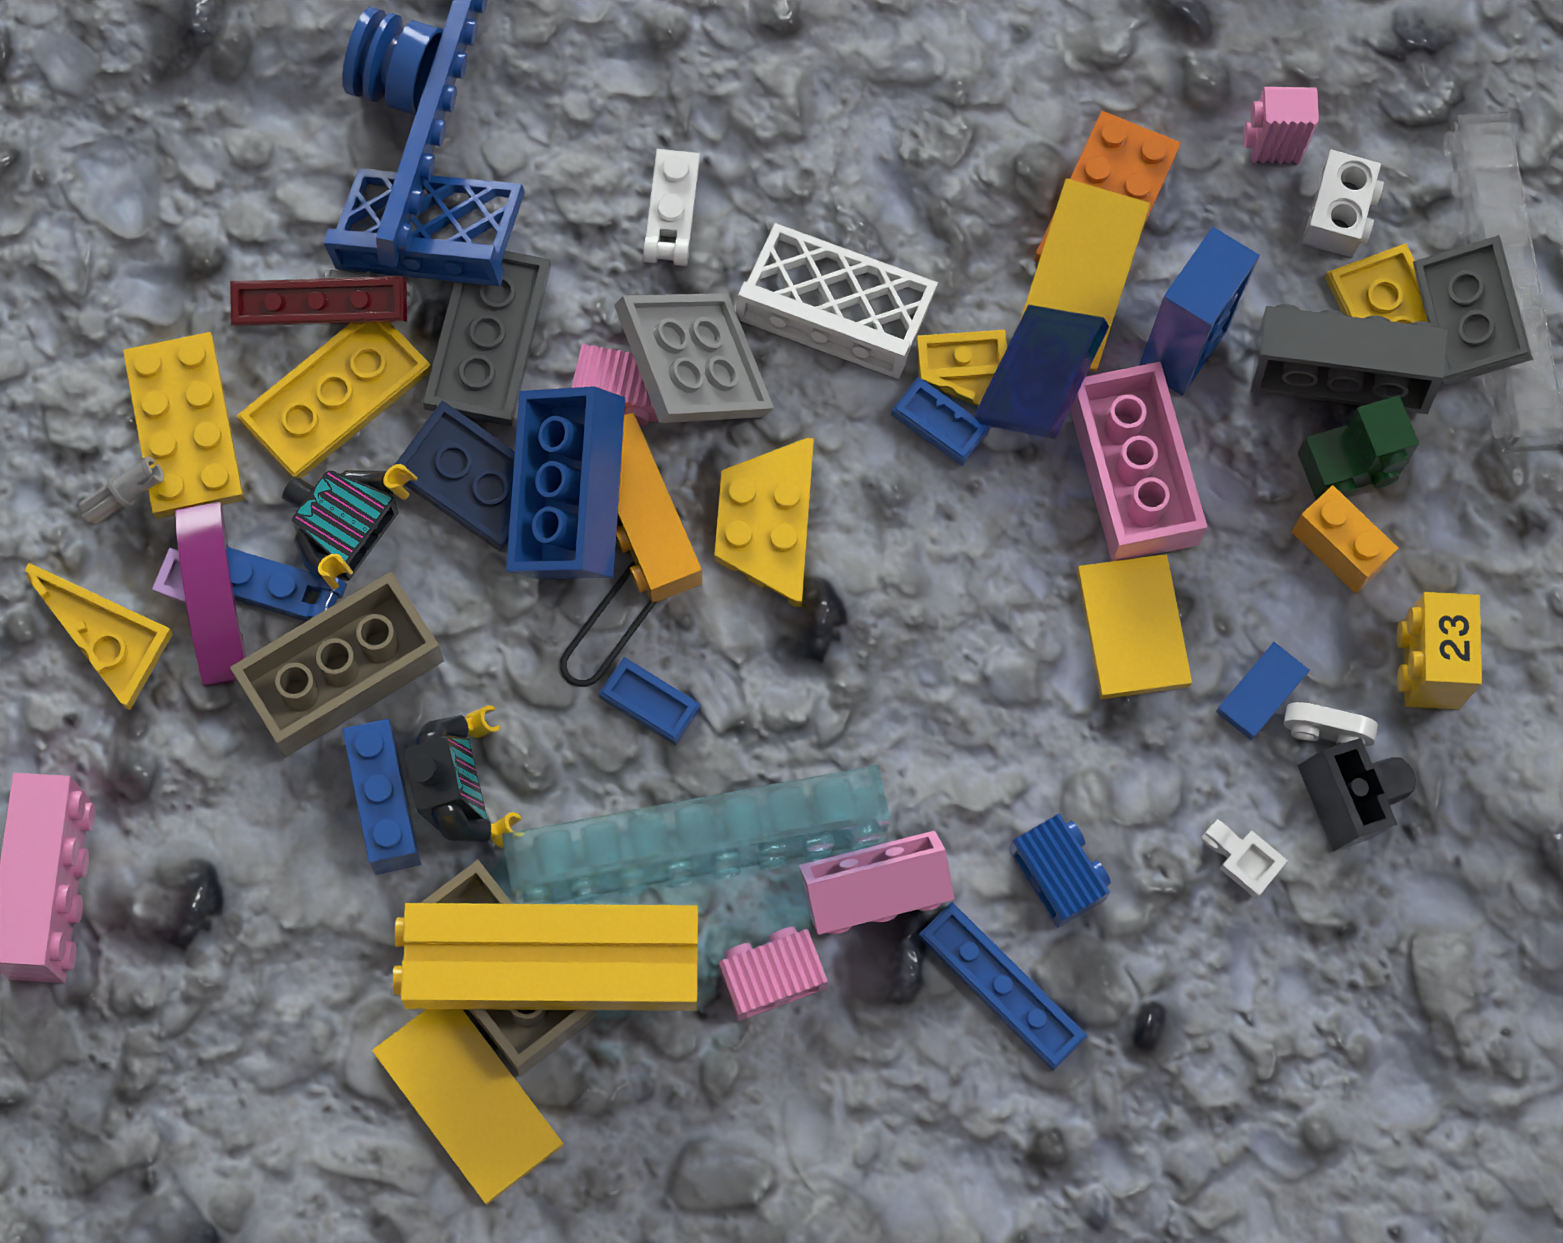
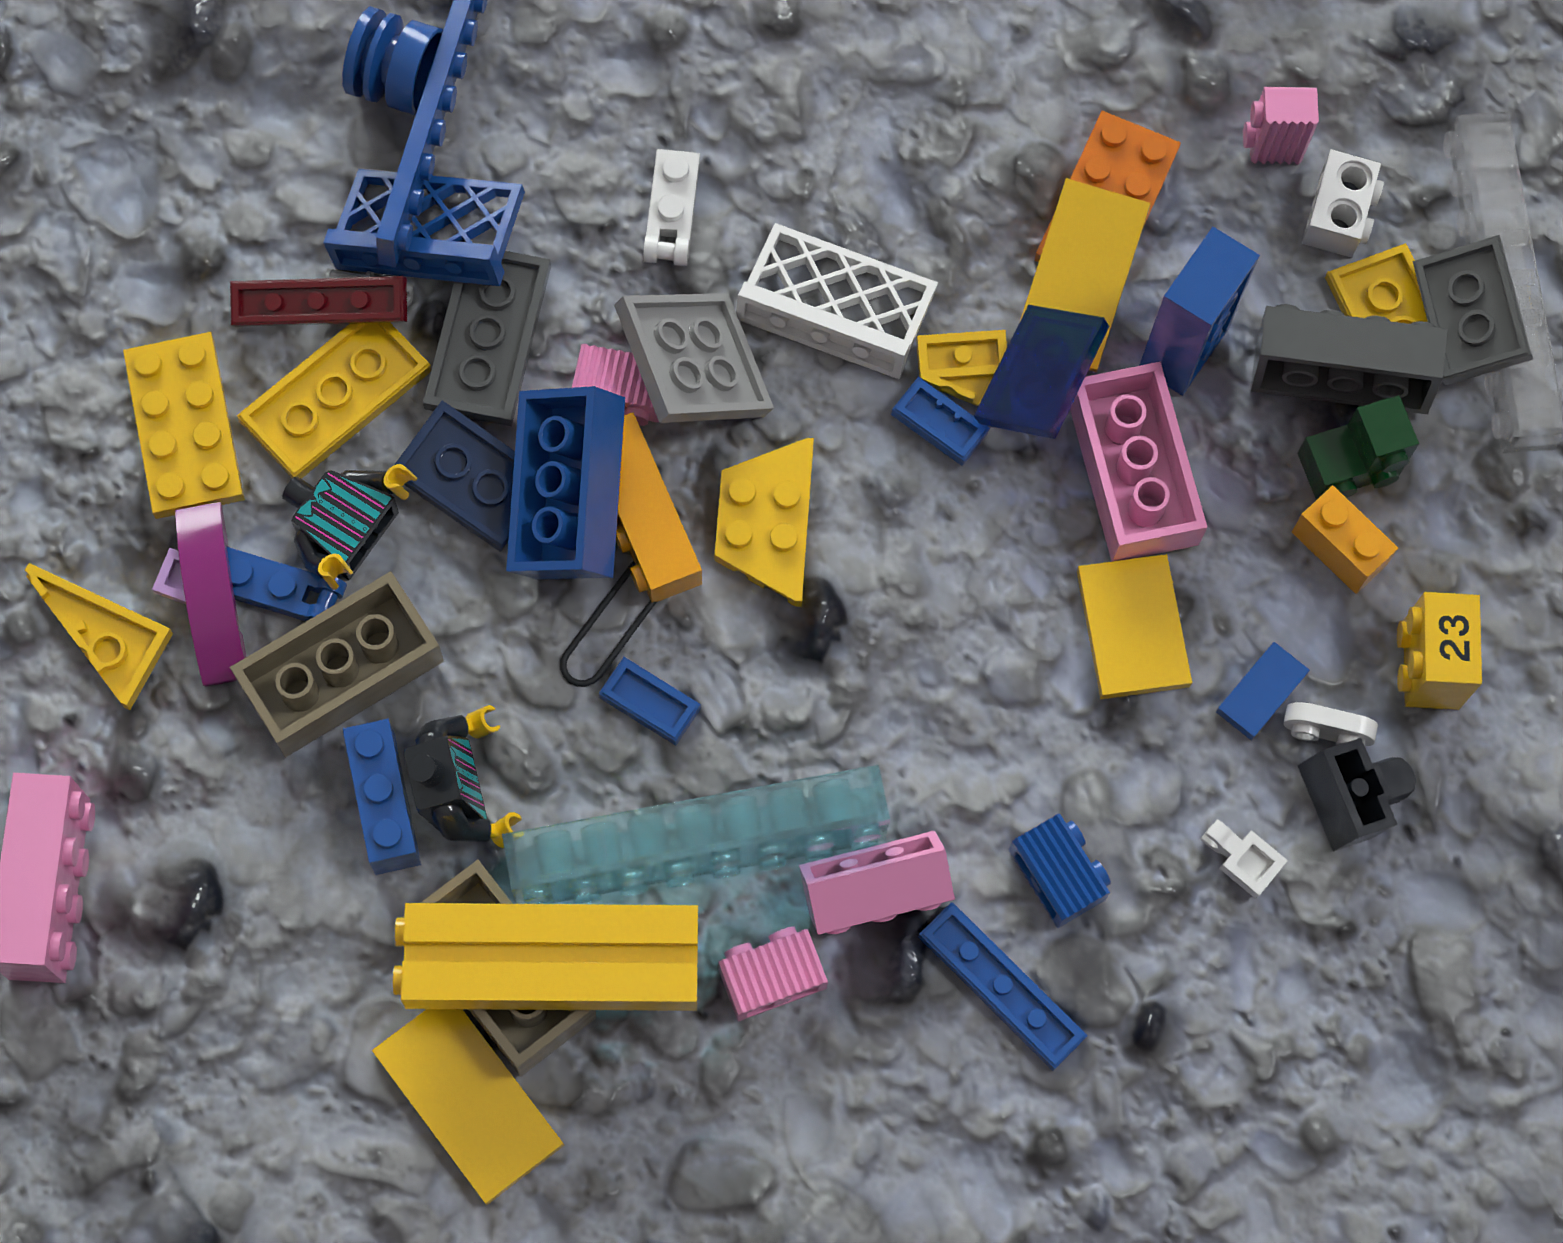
(121, 491): light grey axle -> none

